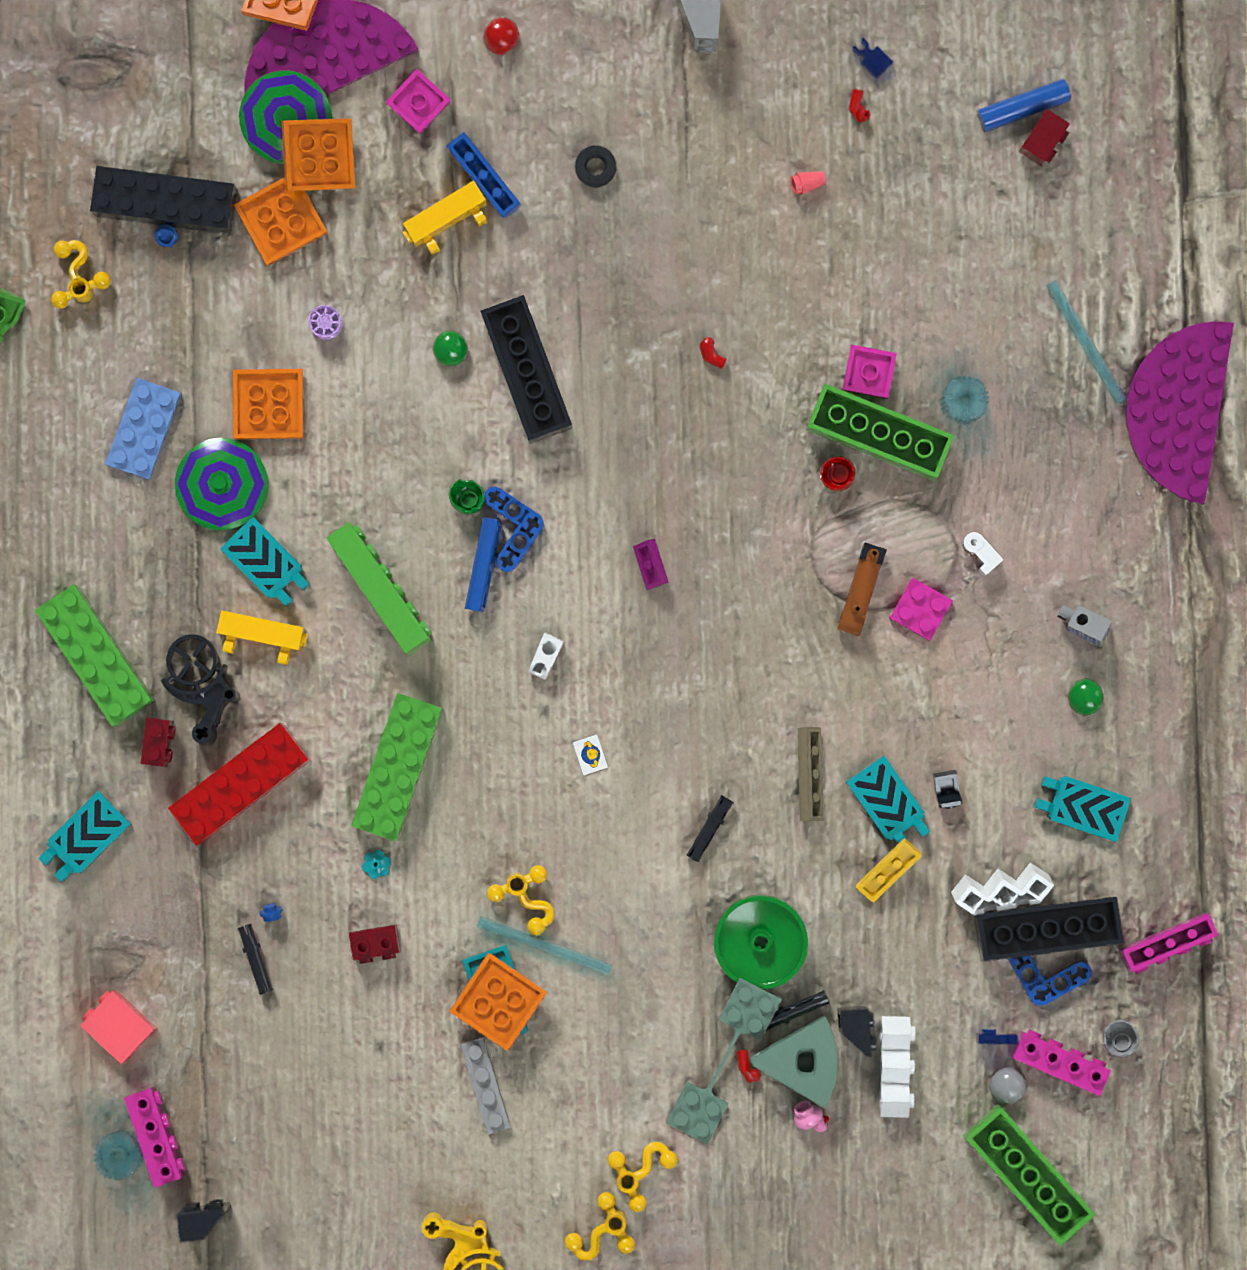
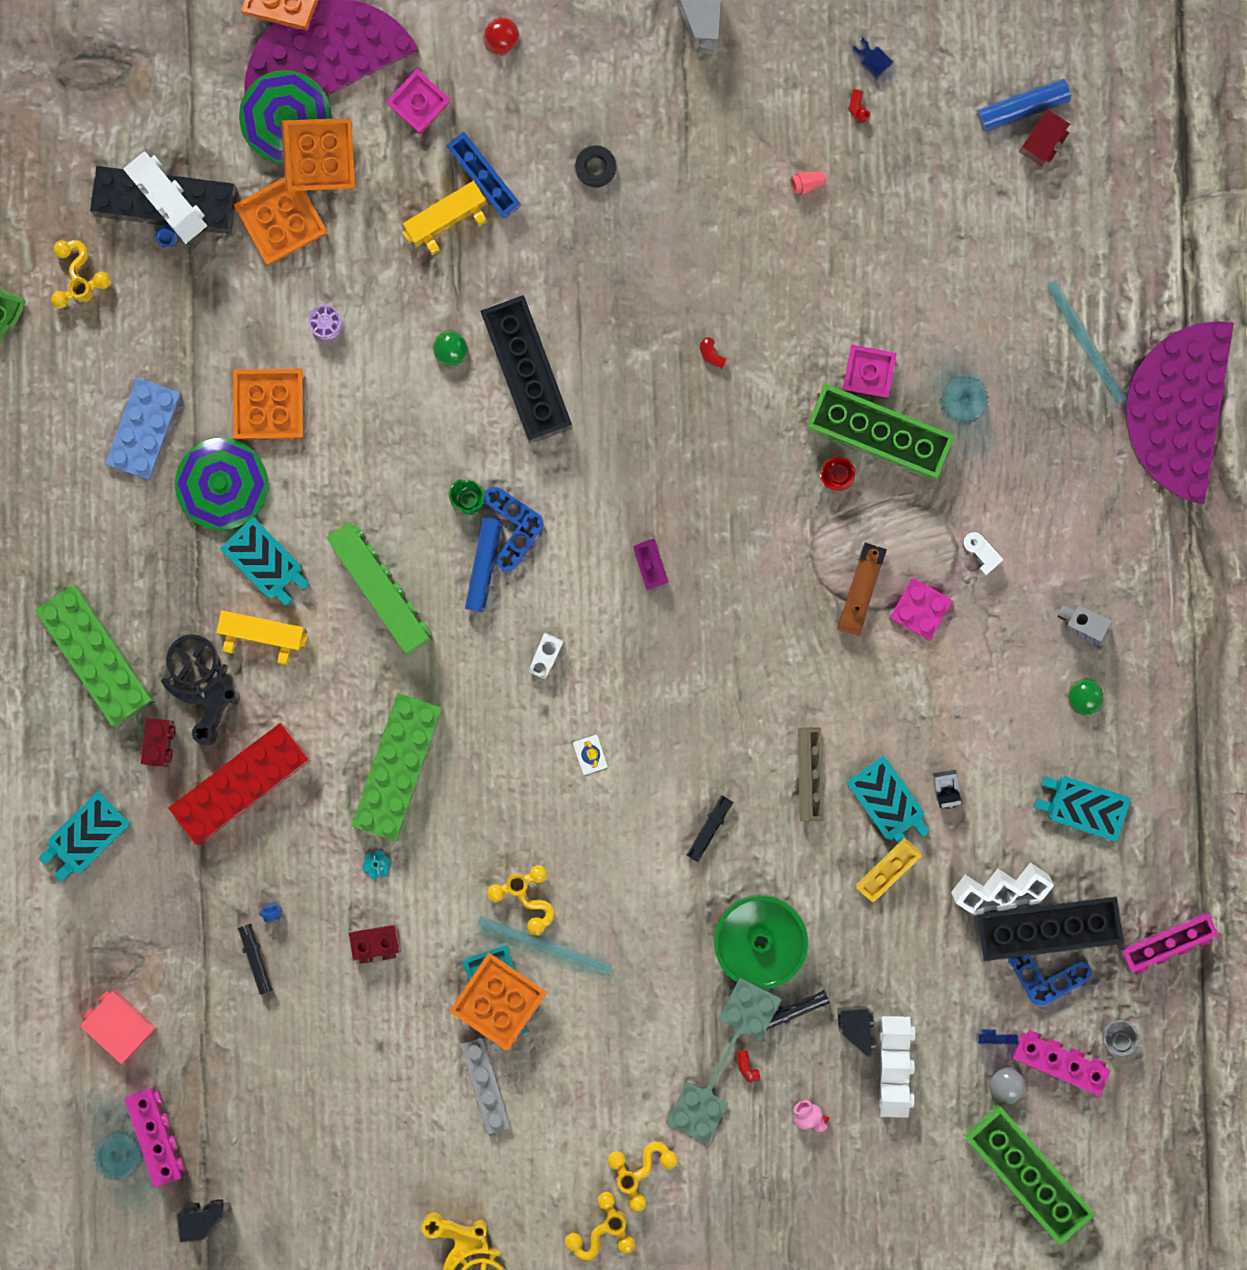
(166, 196): none -> white brick
(803, 1061): sand green piece -> none

